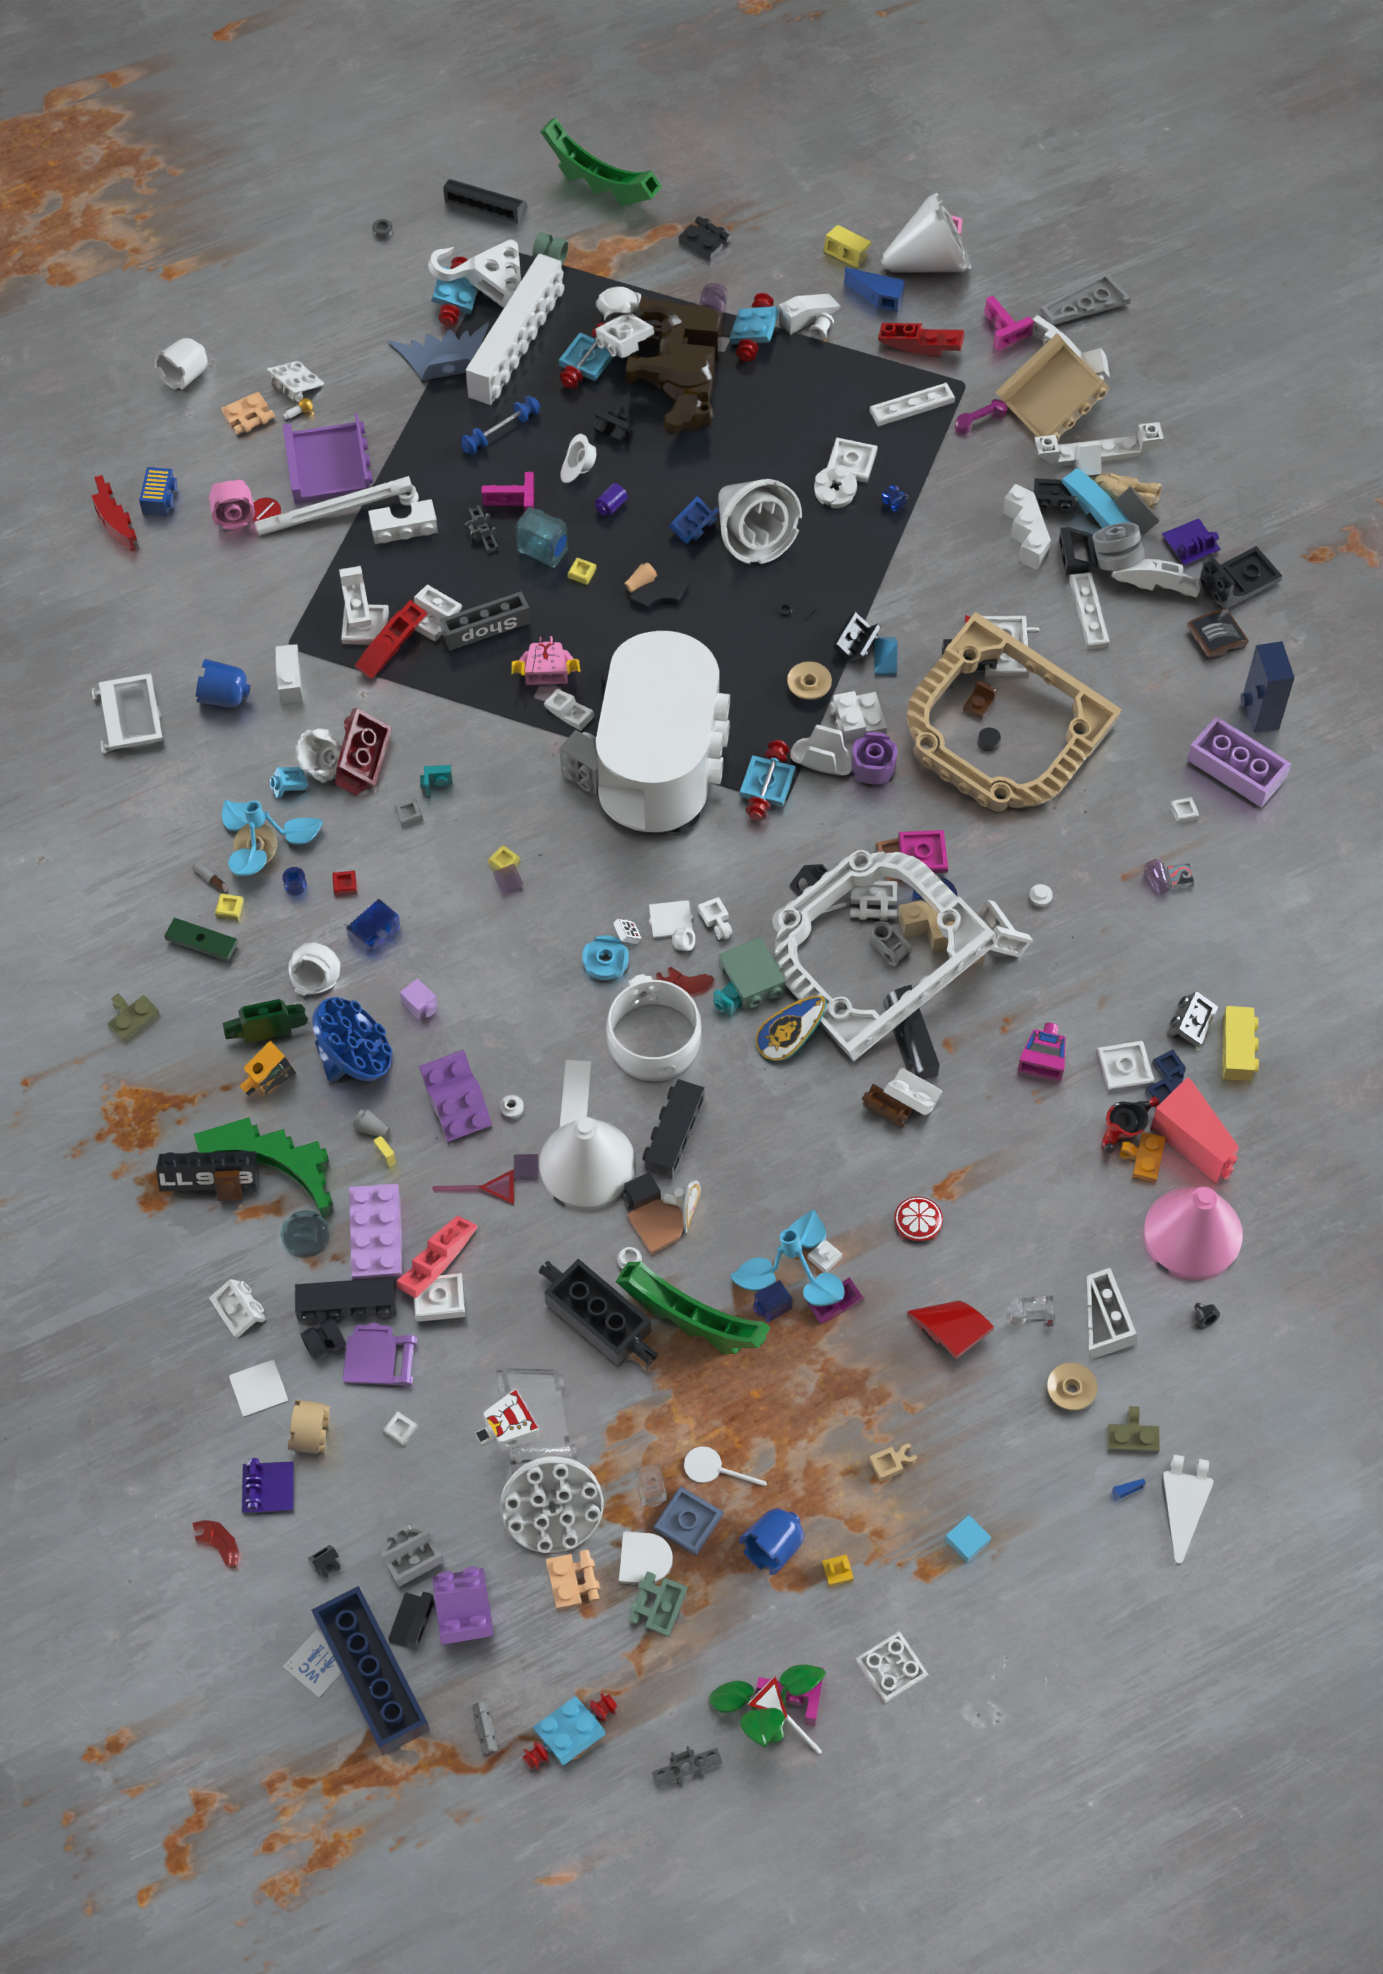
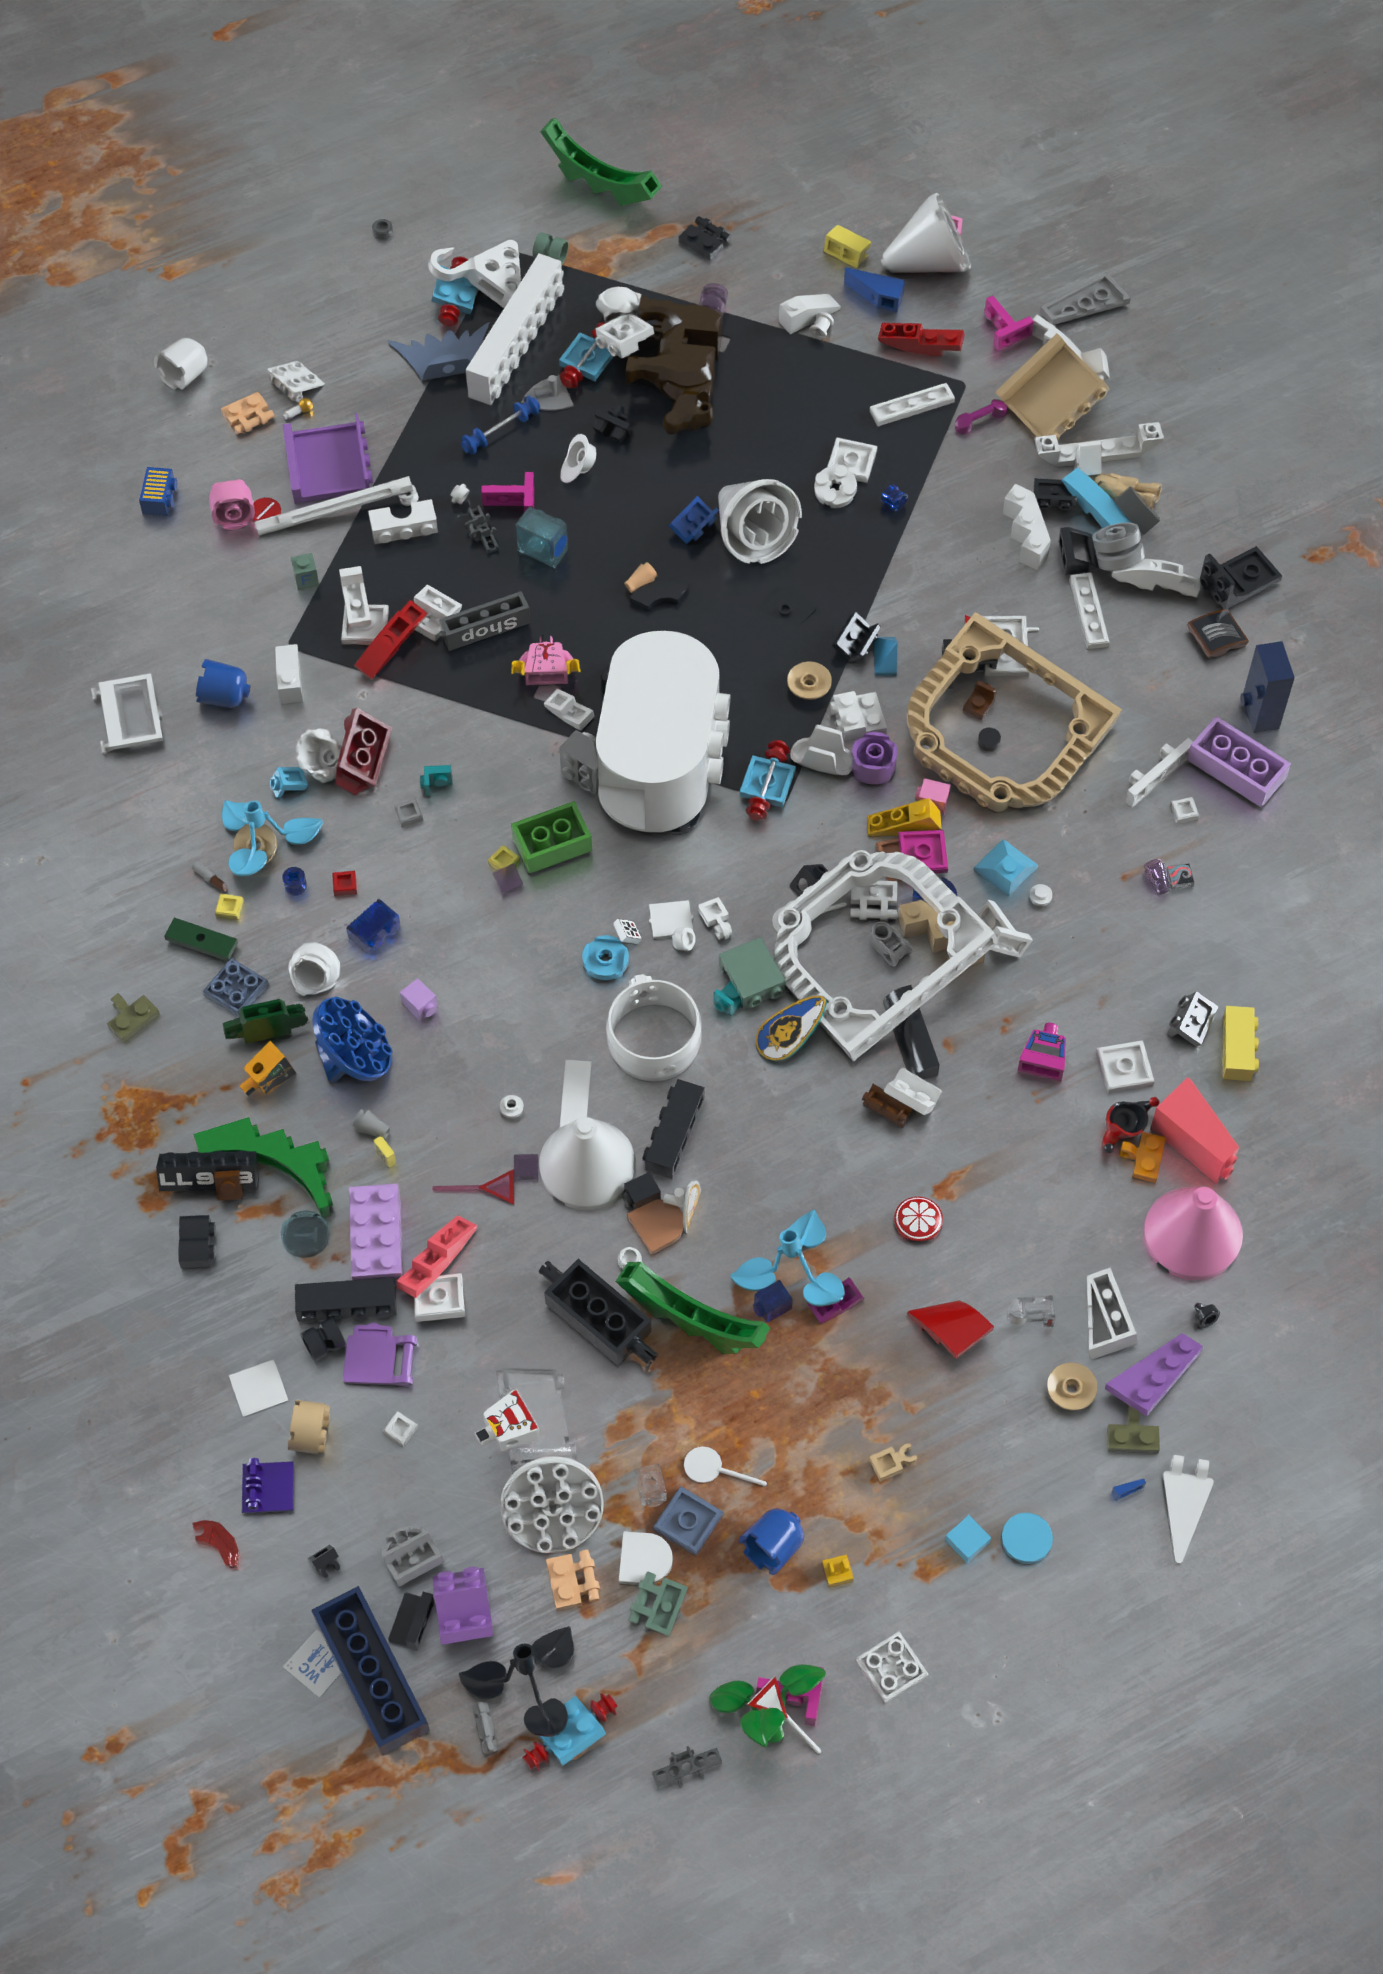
(113, 516): red slope -> none
(195, 1241): none -> black brick
(235, 987): none -> sand blue tile
(237, 1306): white bracket -> none
(305, 571): none -> sand green brick
(455, 1095): medium lavender bracket -> none
(459, 493): none -> white plate
(484, 201): black brick -> none
(488, 1679): none -> black plant
(551, 394): none -> light grey shield
(551, 837): none -> bright green brick
(582, 571): light yellow tile -> none
(611, 499): dark purple brick -> none
(689, 984): clear red piece -> none
(754, 326): medium azure plate -> none
(824, 1256): white tile -> none
(915, 816): none -> yellow slope
(936, 791): none -> bright pink brick
(1005, 867): none -> medium azure slope
(1027, 1538): none -> medium azure tile
(1153, 1376): none -> medium lavender wing
(1171, 761): none -> white hinge
(1172, 1072): dark blue tile -> none
(1192, 541): dark purple hinge -> none

